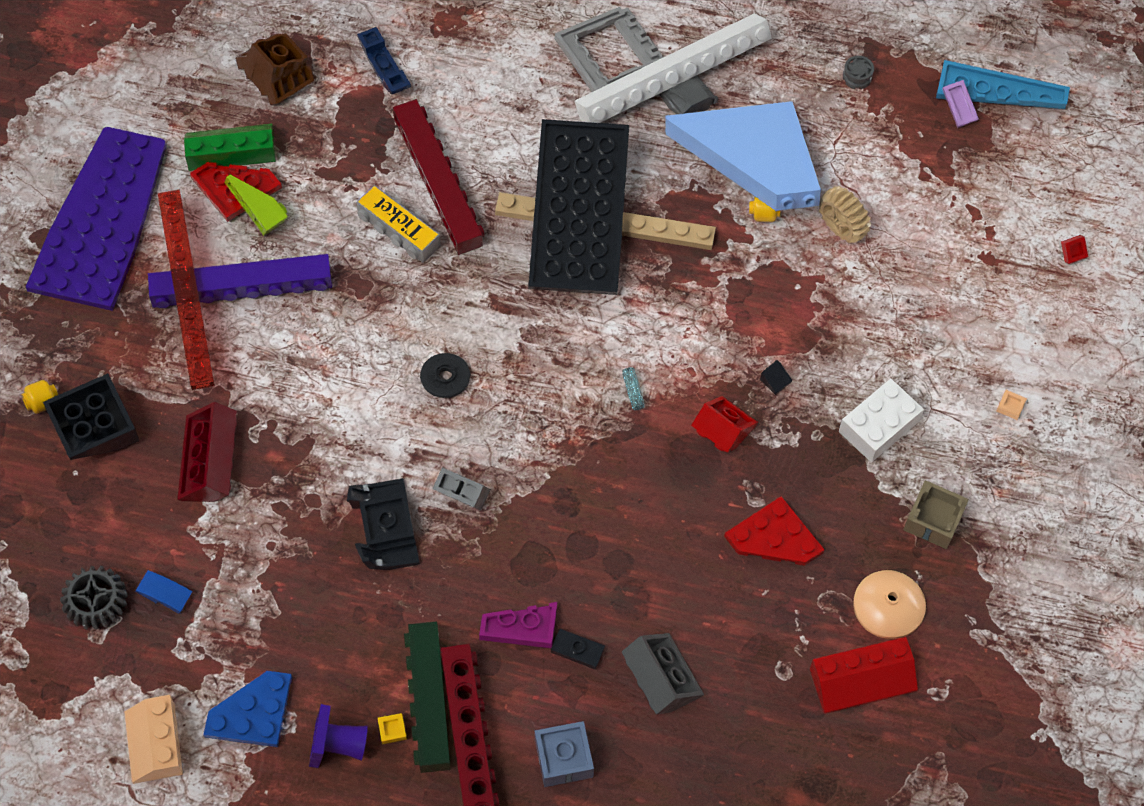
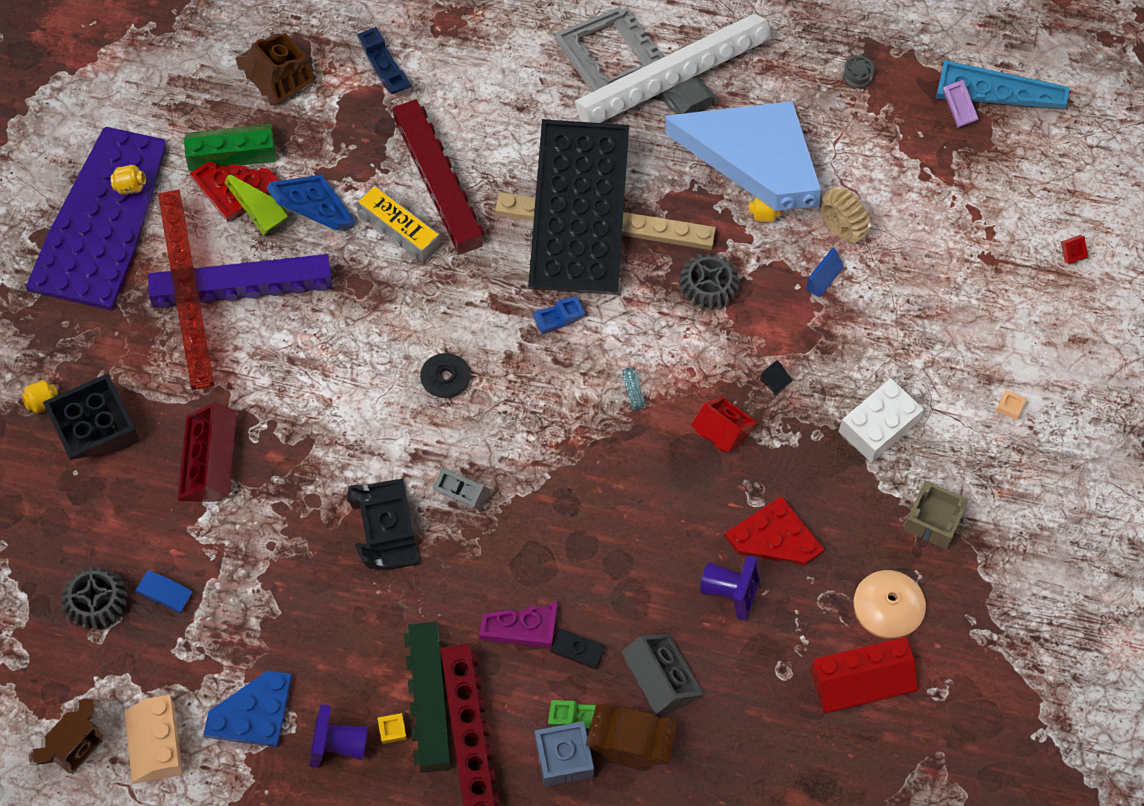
(70, 739): none -> reddish brown slope
(128, 180): none -> yellow head
(312, 199): none -> blue plate
(562, 314): none -> blue slope
(570, 712): none -> bright green slope
(631, 737): none -> reddish brown slope
(708, 288): none -> dark grey gear
(734, 585): none -> dark purple plant
(825, 273): none -> blue slope

